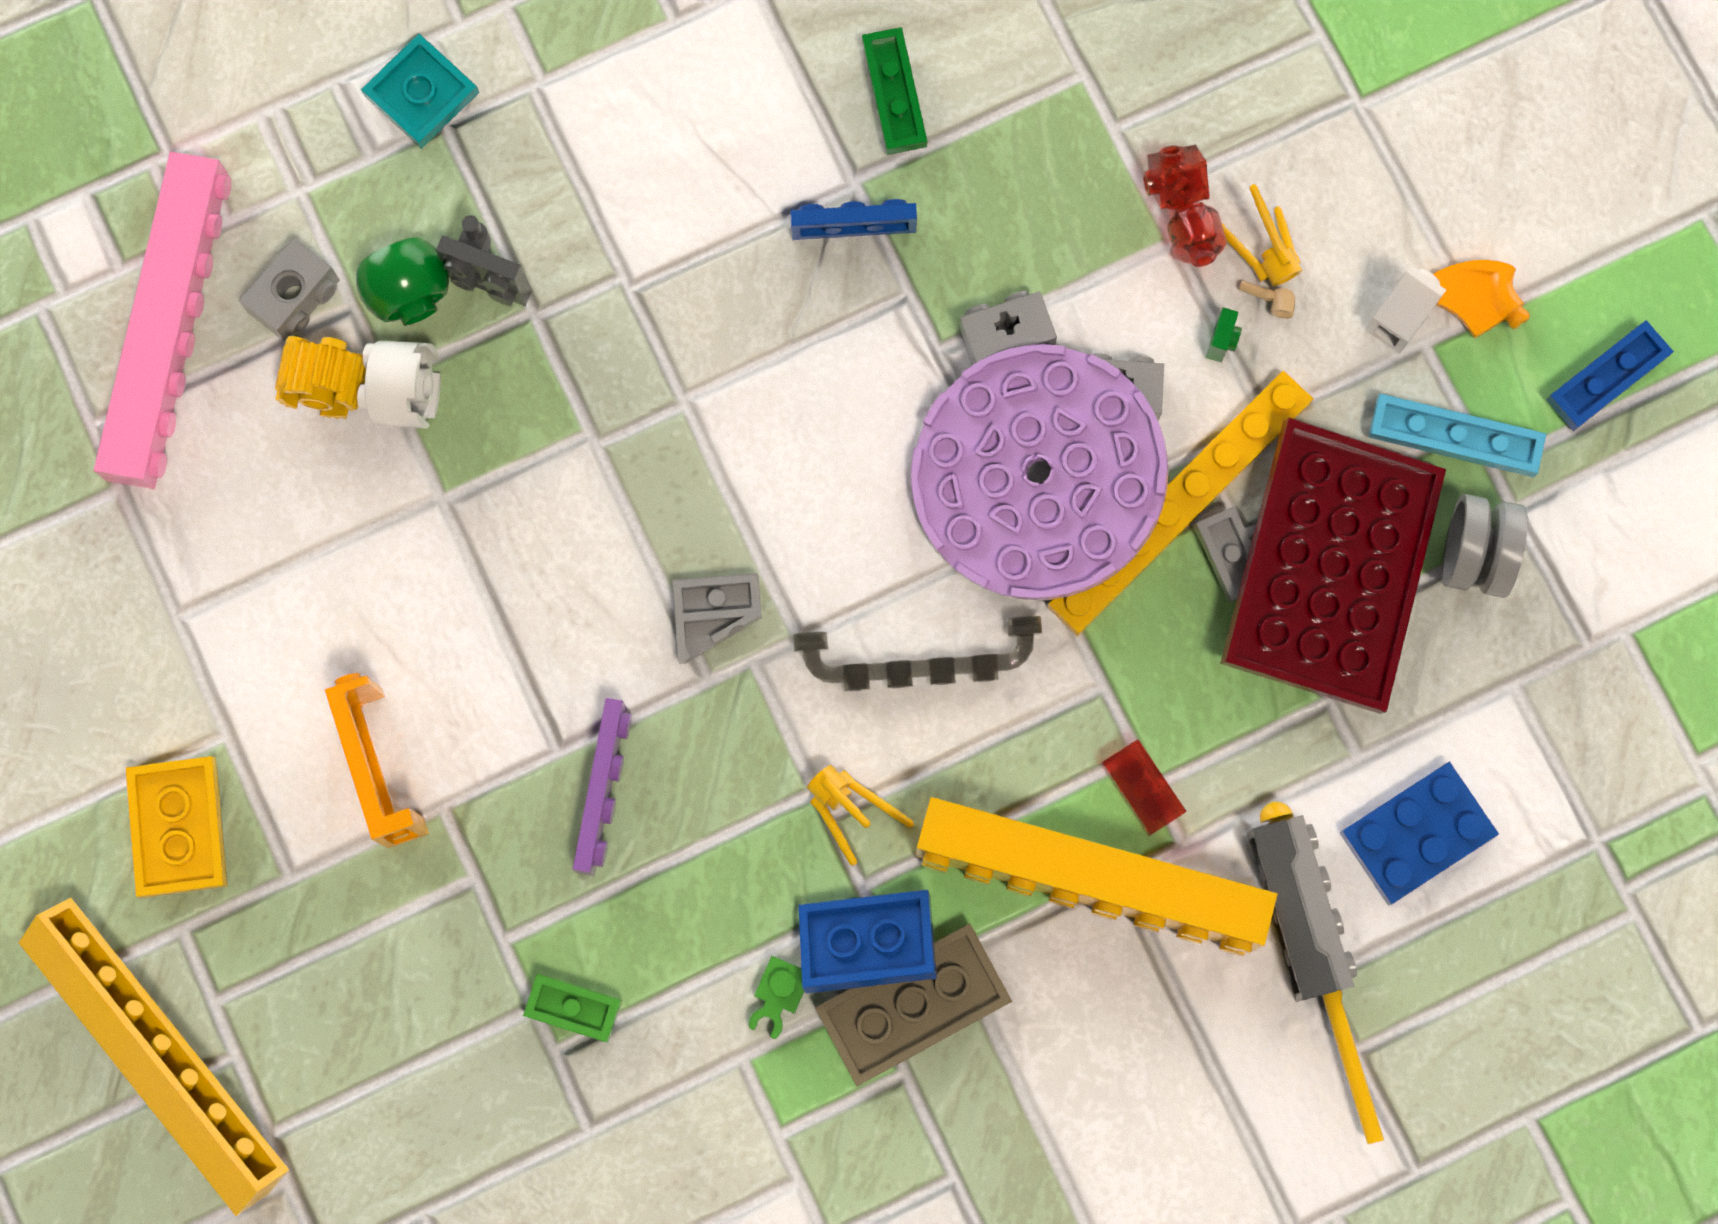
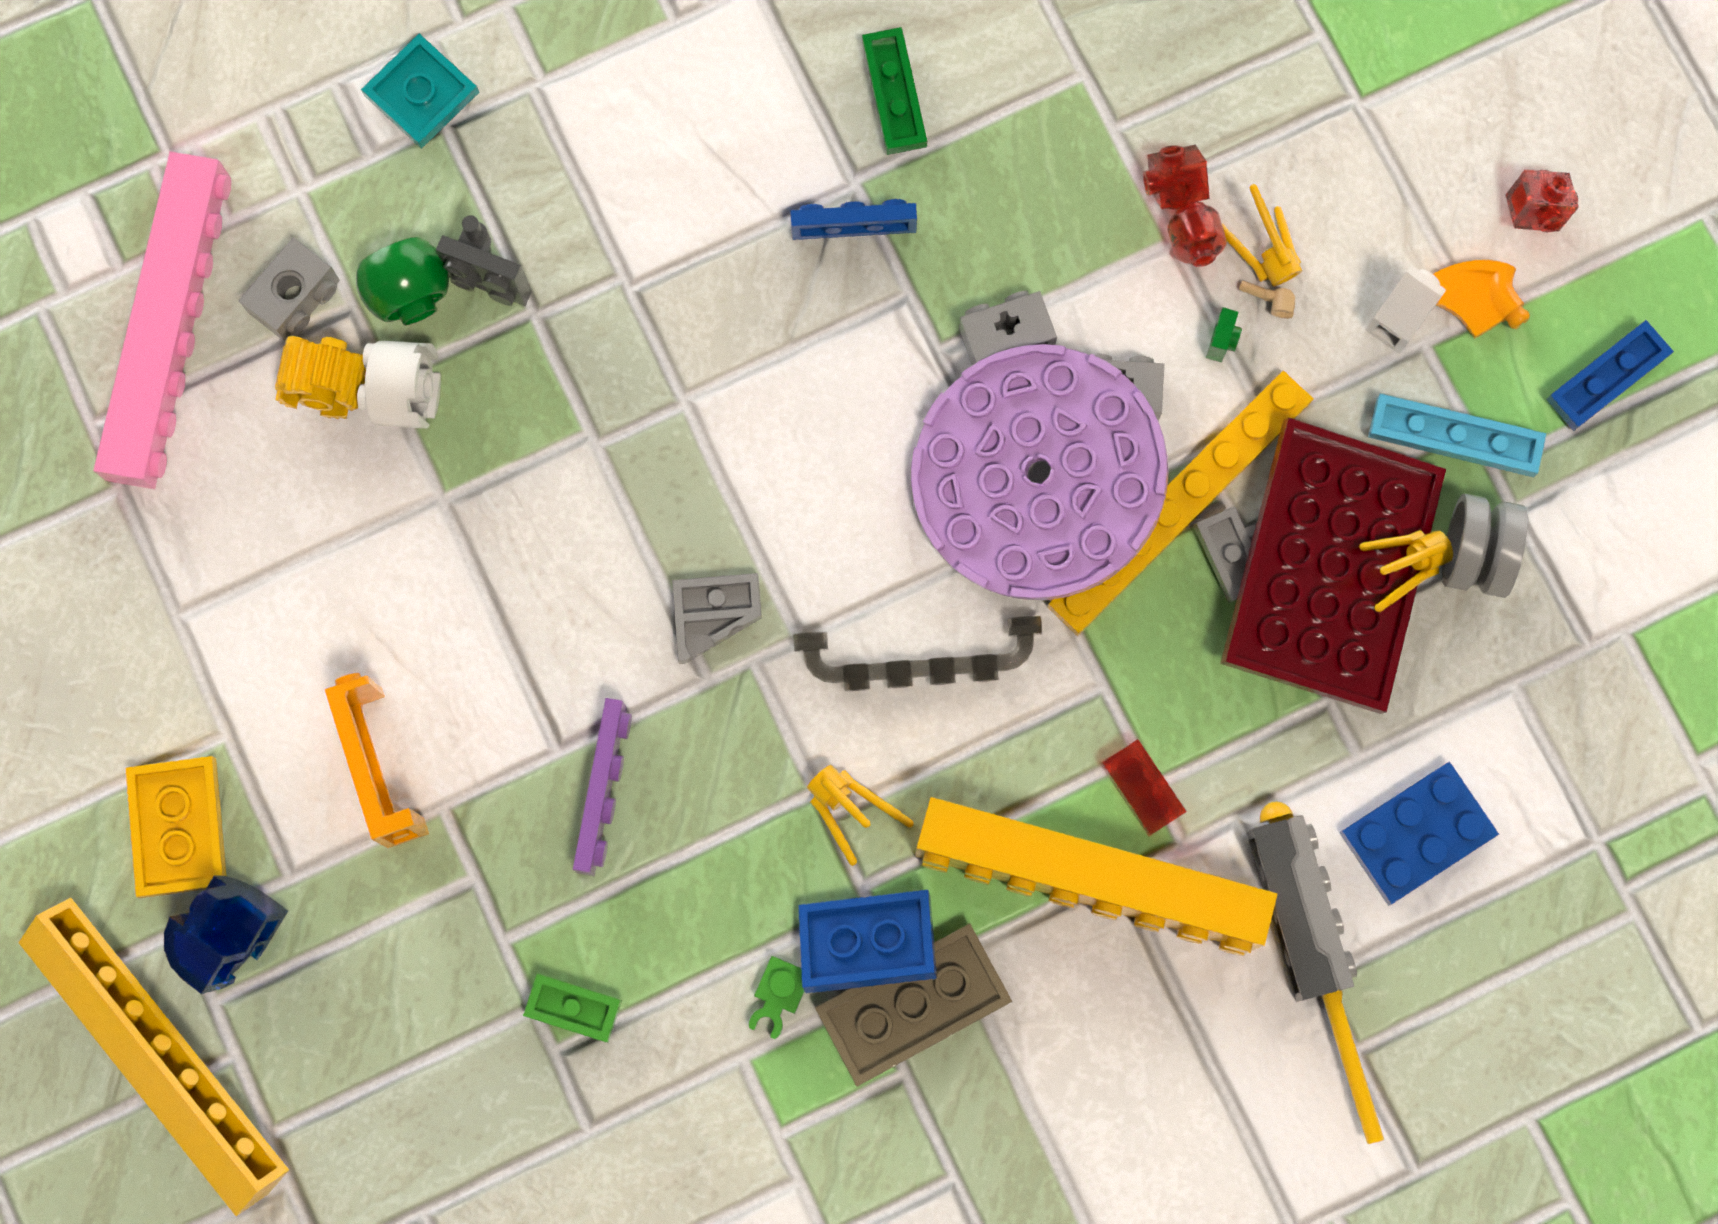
(220, 933): none -> clear blue brick
(1423, 554): none -> yellow plant
(1542, 200): none -> clear red brick

